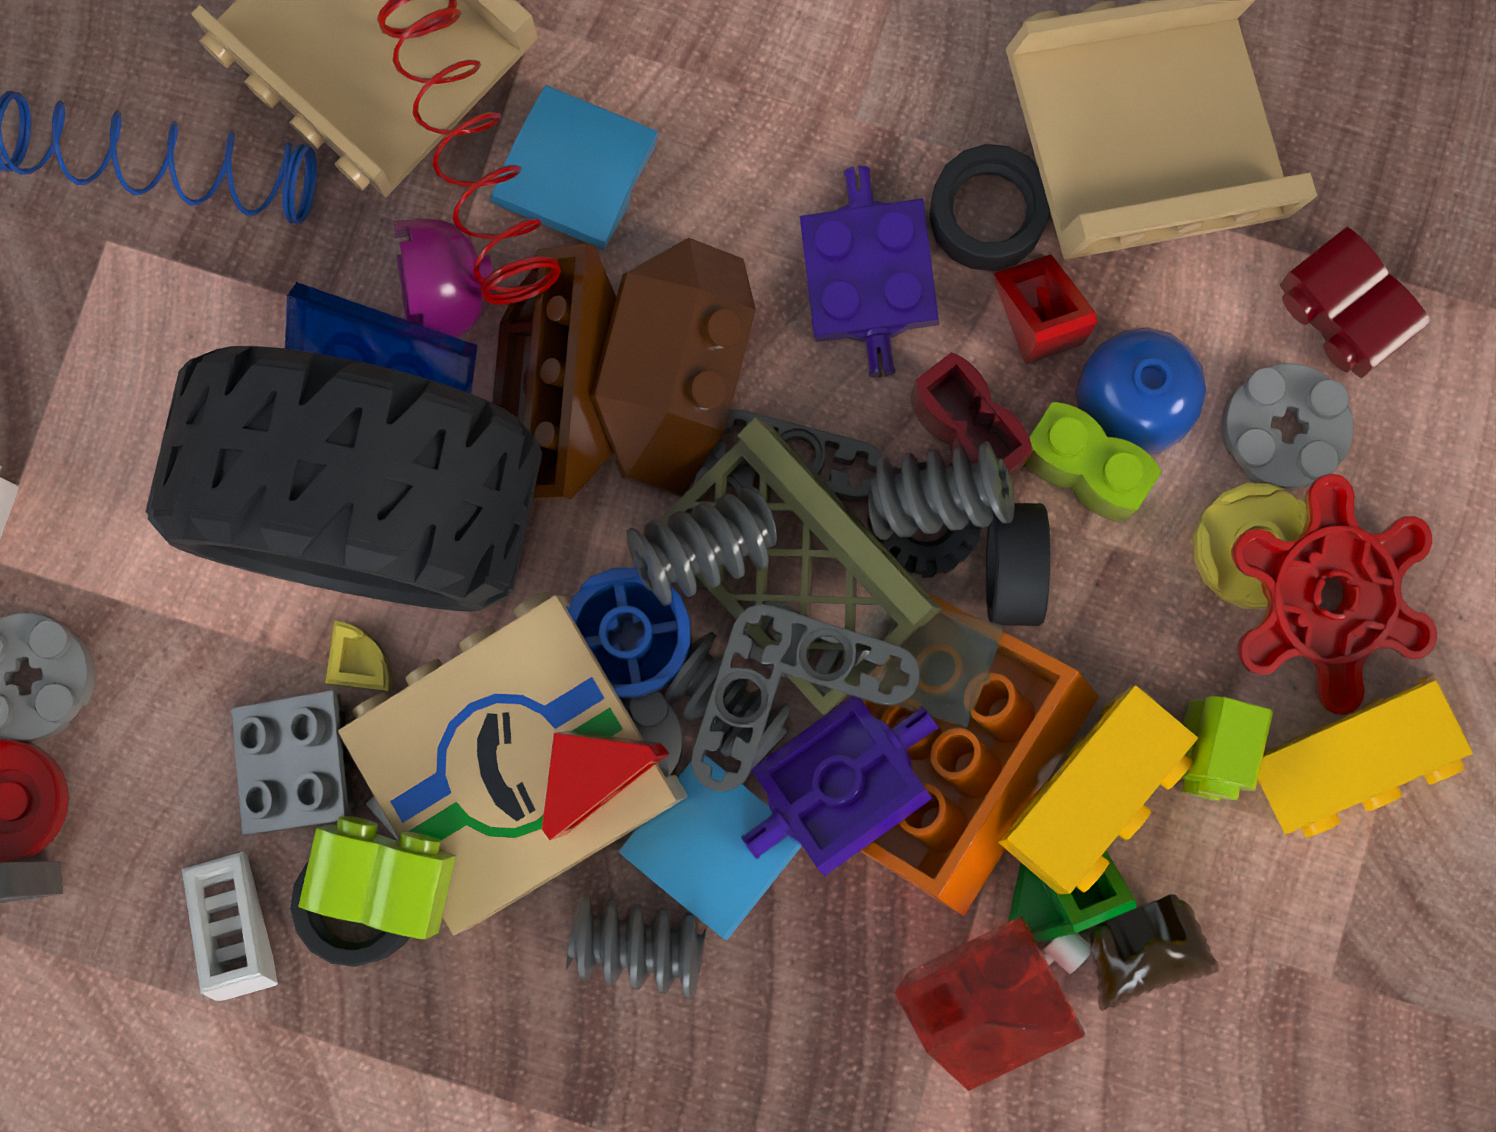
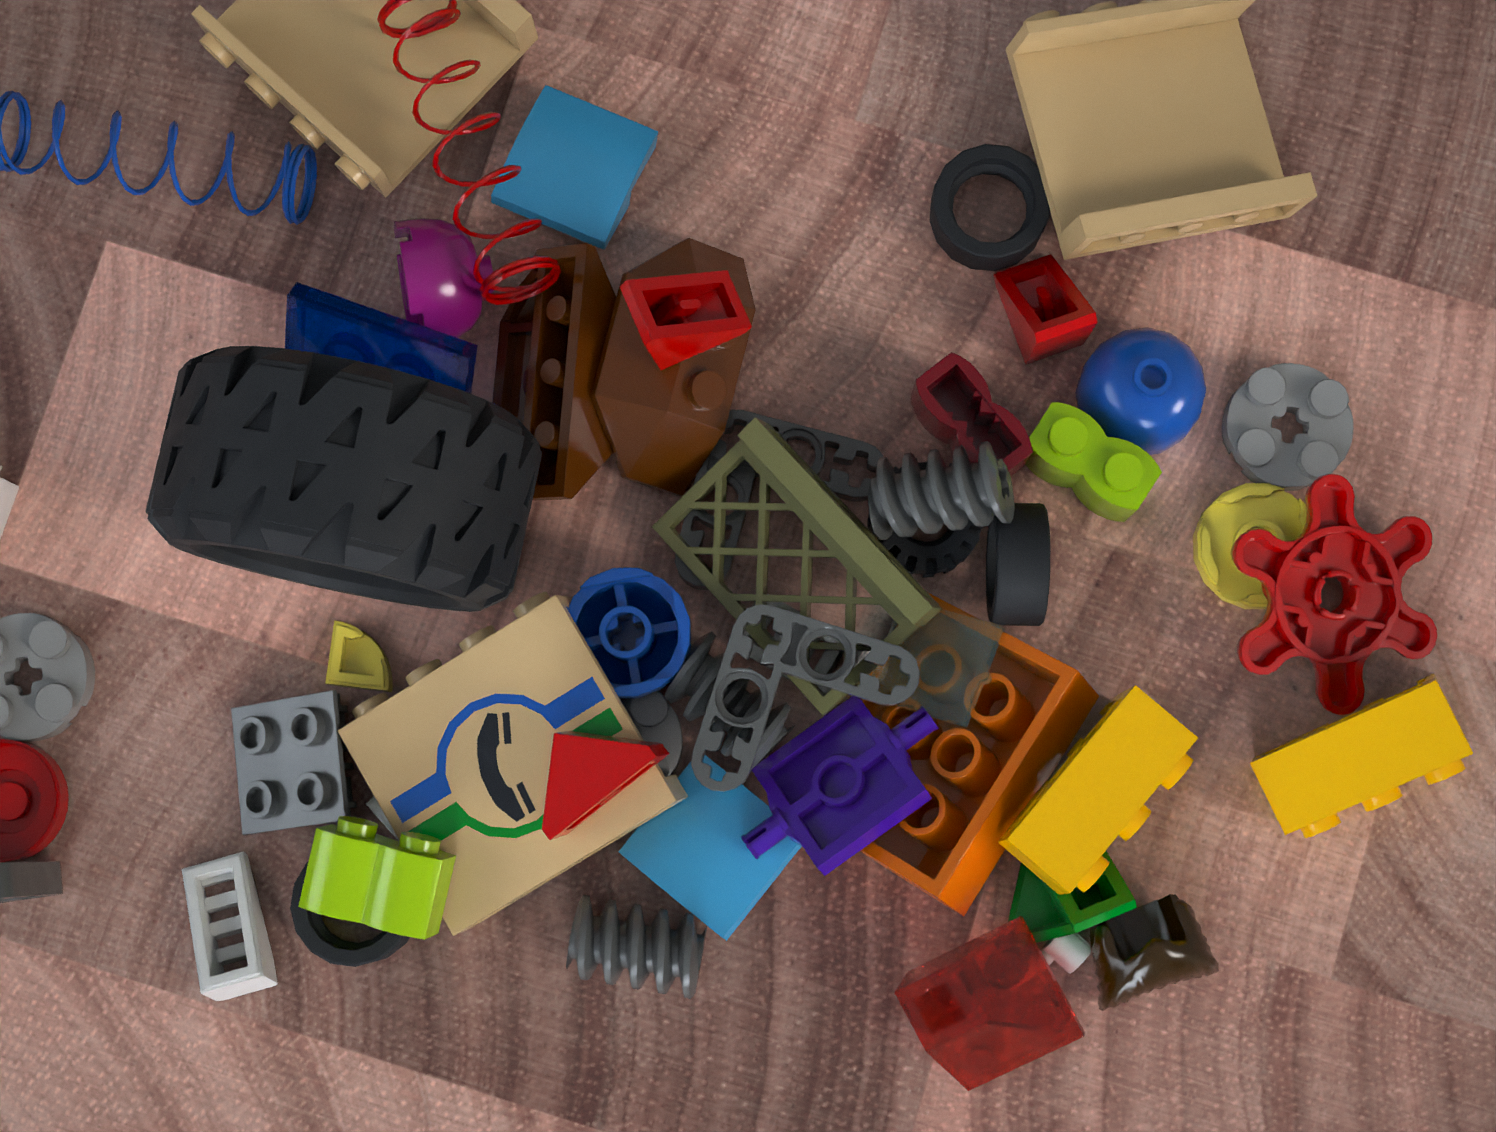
(685, 314): none -> red slope
(703, 543): dark grey piece -> none
(869, 271): dark purple plate -> none
(1227, 747): lime brick -> none
(1353, 303): dark red brick -> none

